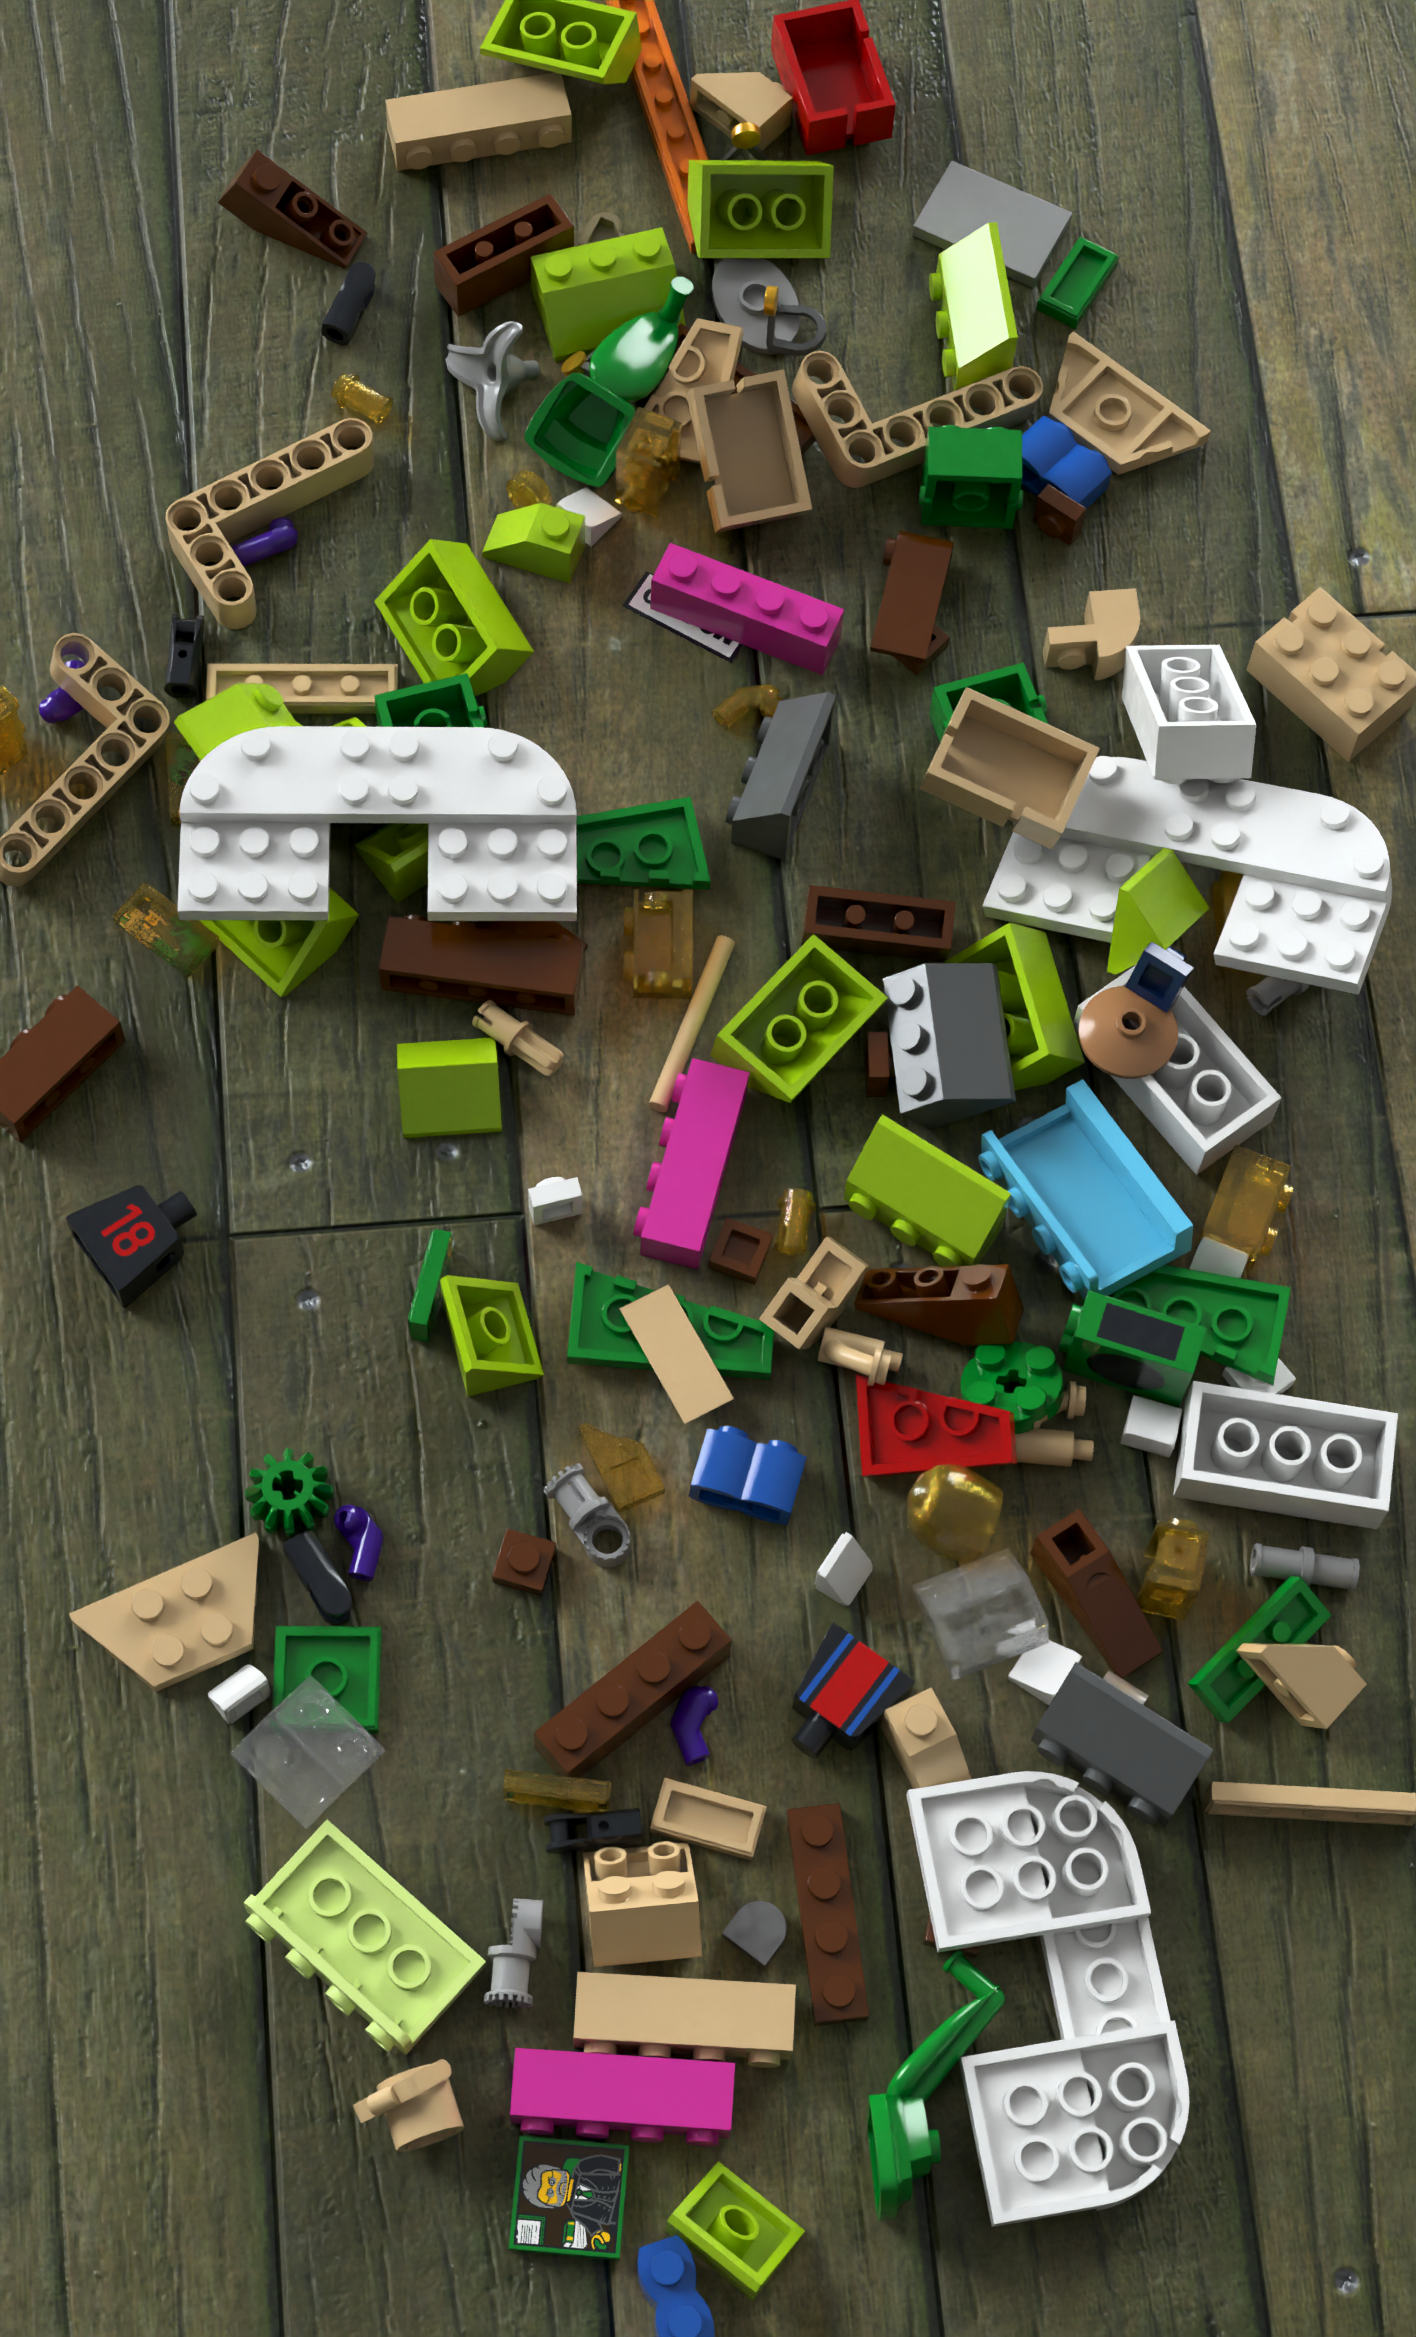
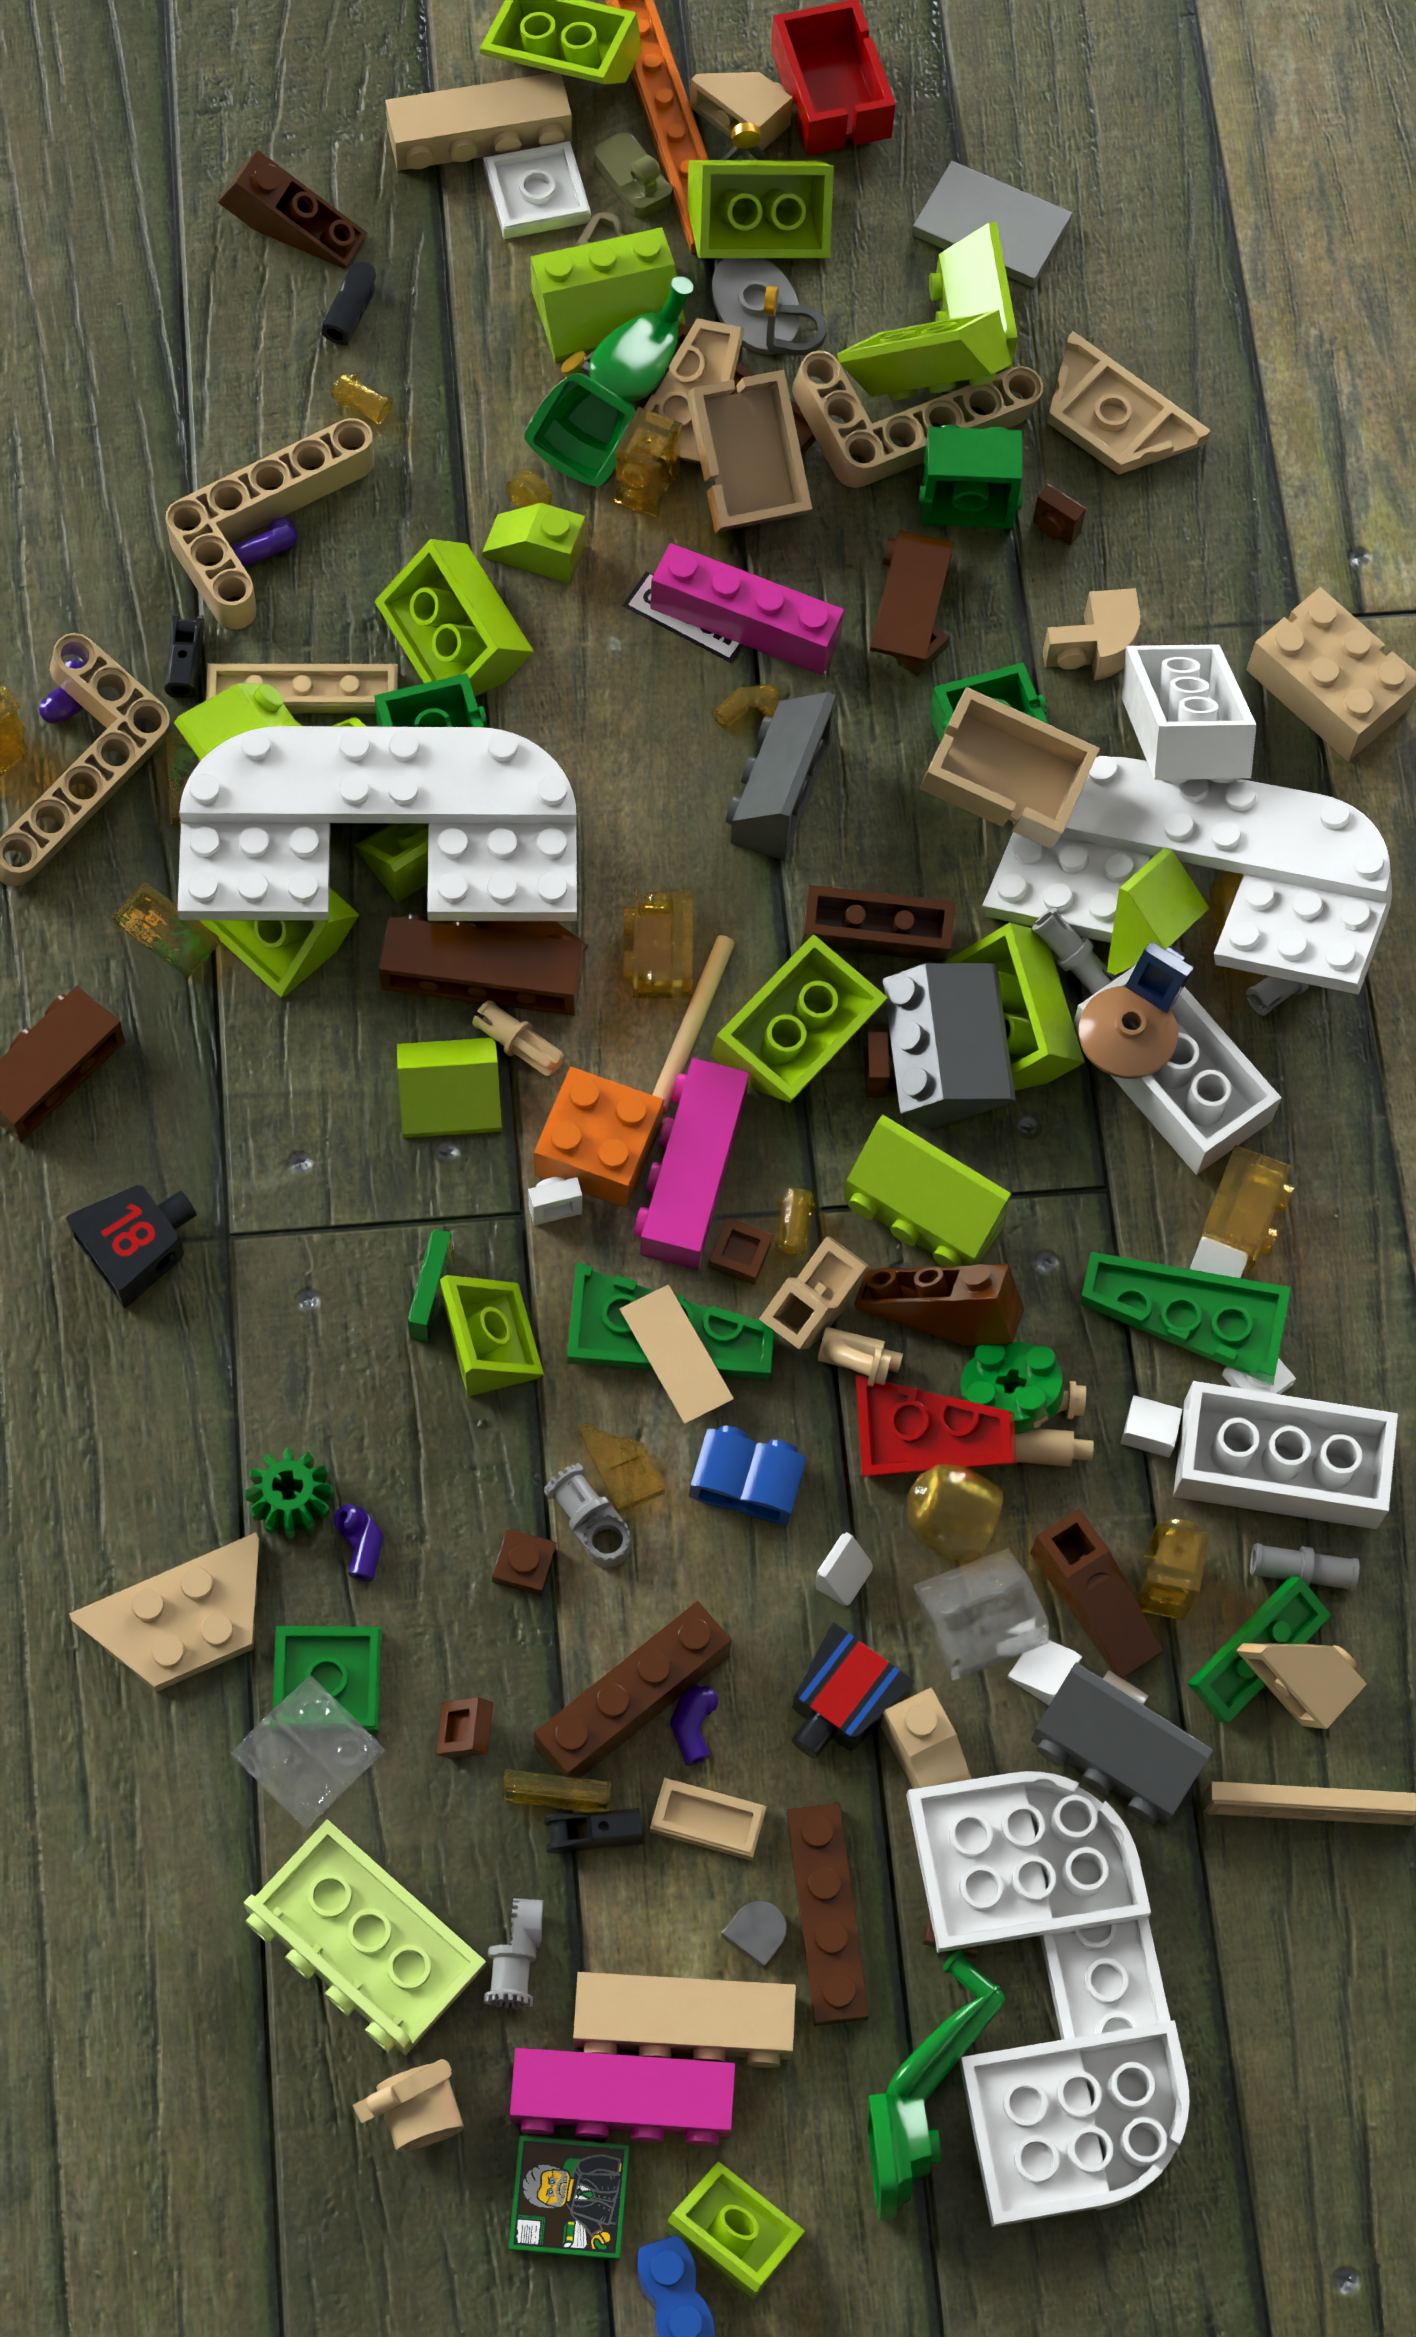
(240, 1693): white slope -> none
(319, 1577): black bar -> none
(464, 1728): none -> reddish brown plate
(492, 373): light grey piece -> none
(499, 254): reddish brown brick -> none
(537, 190): none -> white tile
(598, 513): white slope -> none
(599, 1136): none -> orange brick
(633, 175): none -> olive piece
(642, 847): green wing -> none
(642, 1904): tan slope -> none
(929, 356): none -> lime slope
(1056, 459): blue brick -> none
(1073, 951): none -> light grey pin
(1077, 282): green tile -> none
(1087, 1195): medium azure panel -> none
(1131, 1348): brick -> none

